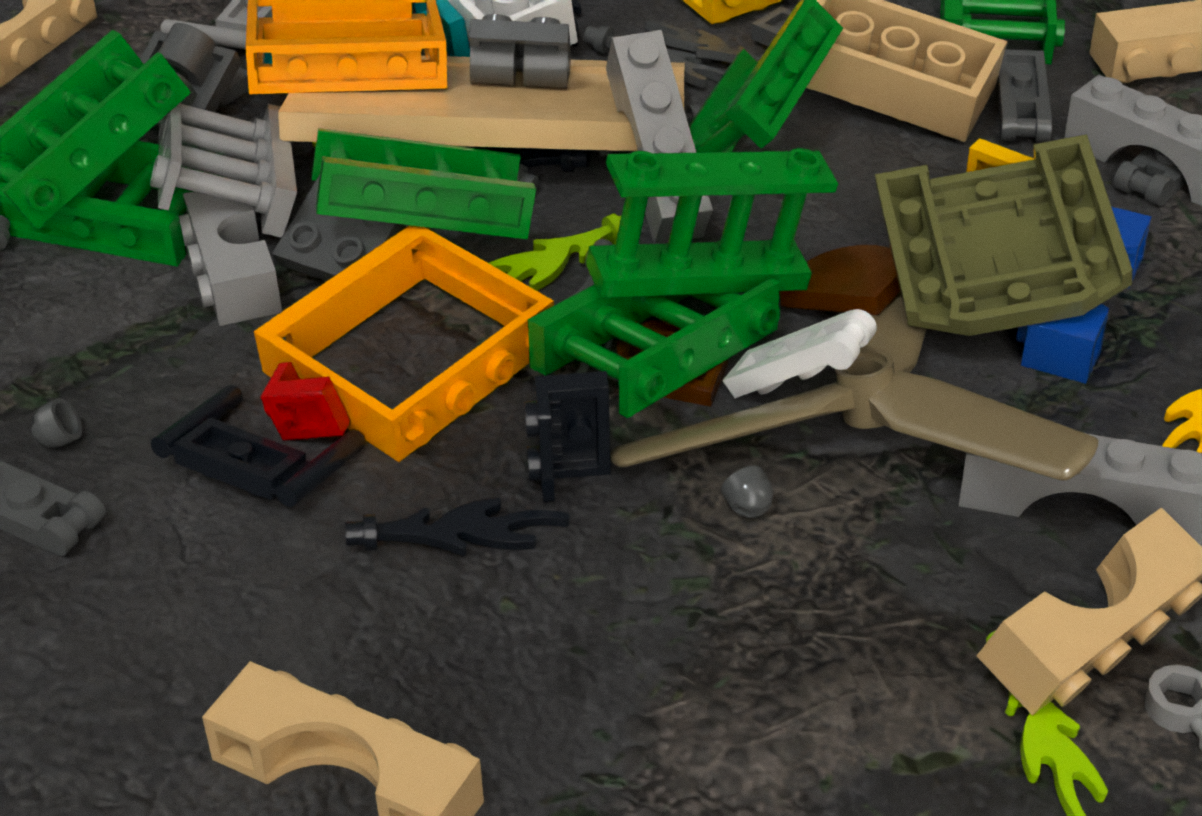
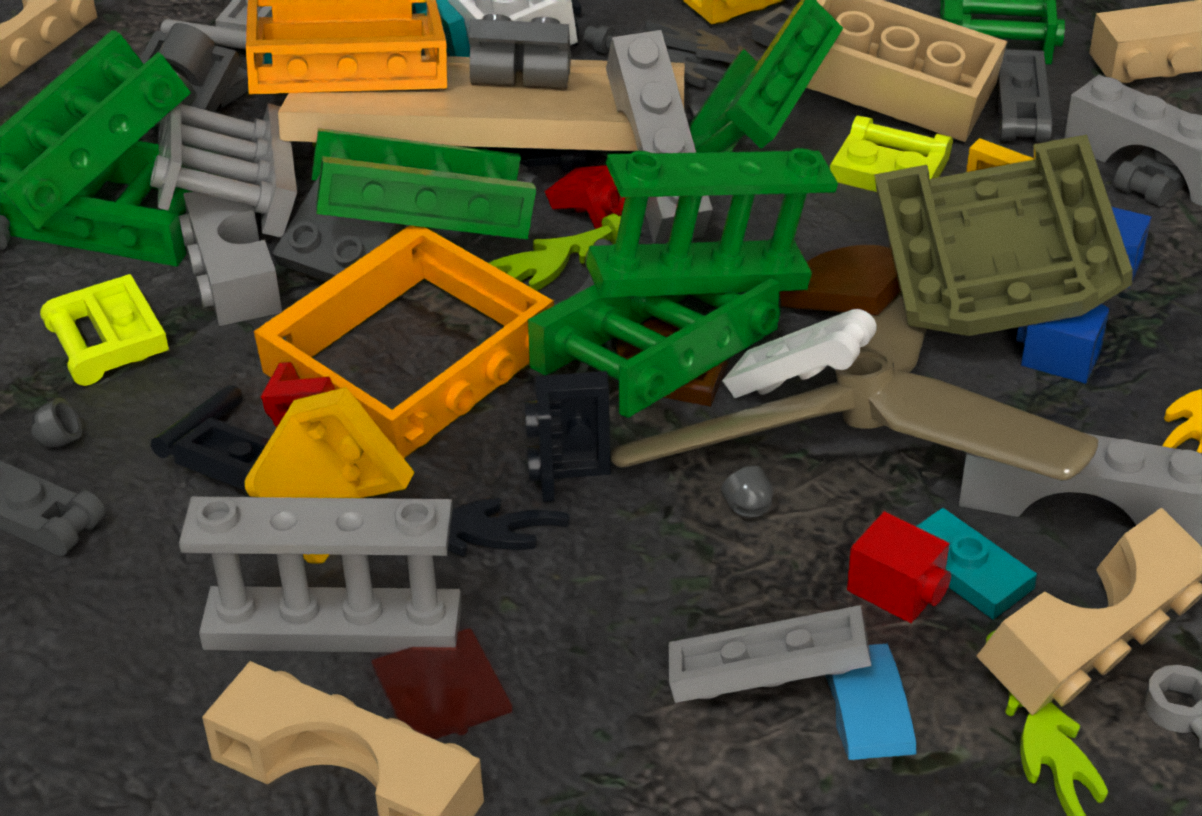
(121, 320): none -> neon yellow plate
(323, 617): none -> light grey fence
(327, 451): none -> yellow bracket
(442, 687): none -> clear red piece
(587, 190): none -> red bracket
(768, 654): none -> light grey plate
(862, 158): none -> neon yellow plate
(873, 709): none -> dark azure slope
(899, 567): none -> red brick
(978, 567): none -> teal plate

